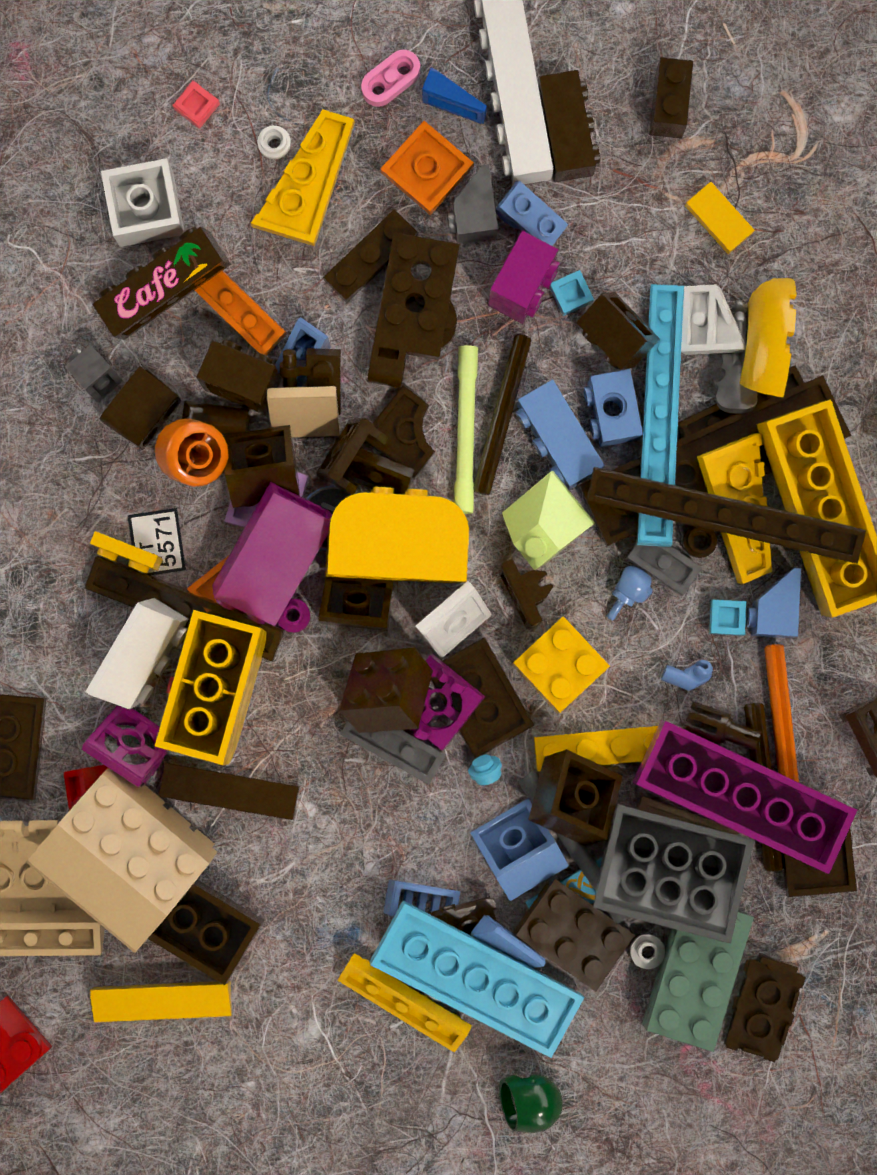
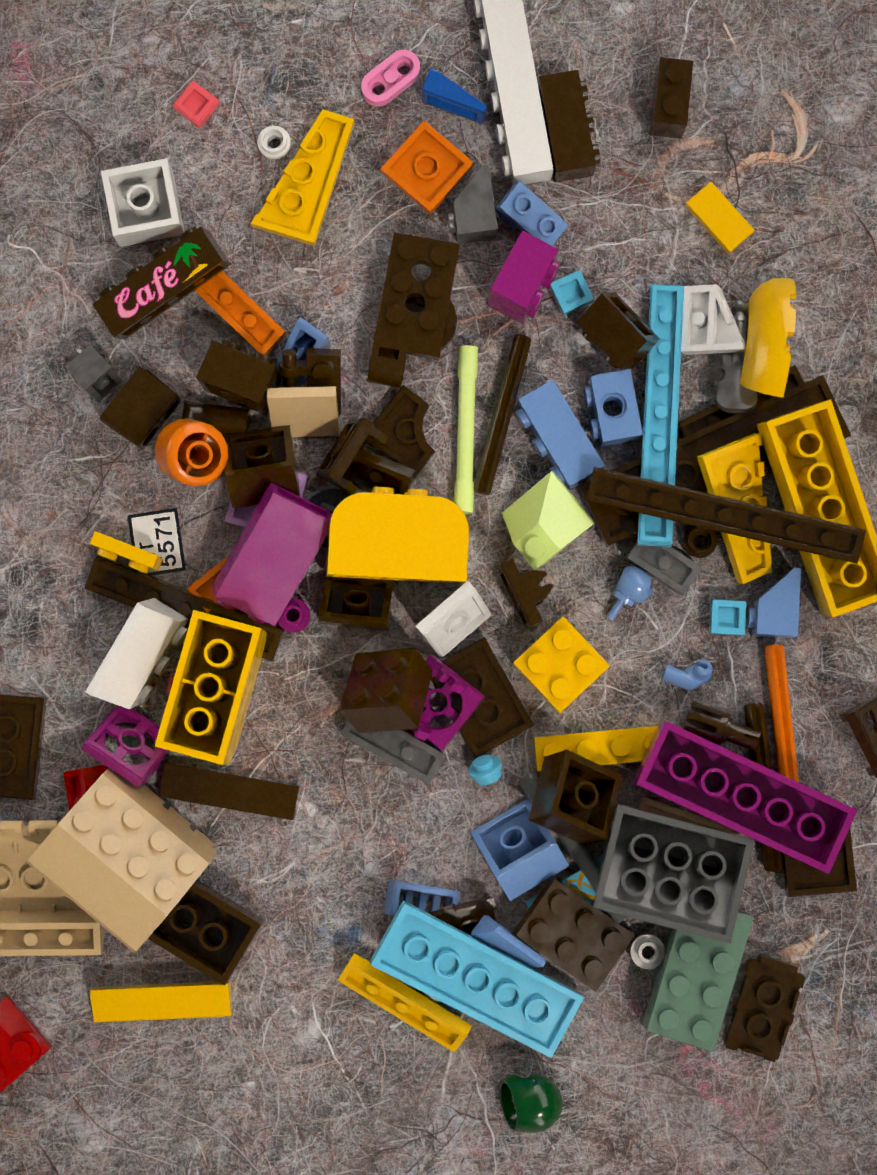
(367, 257): dark brown plate -> none

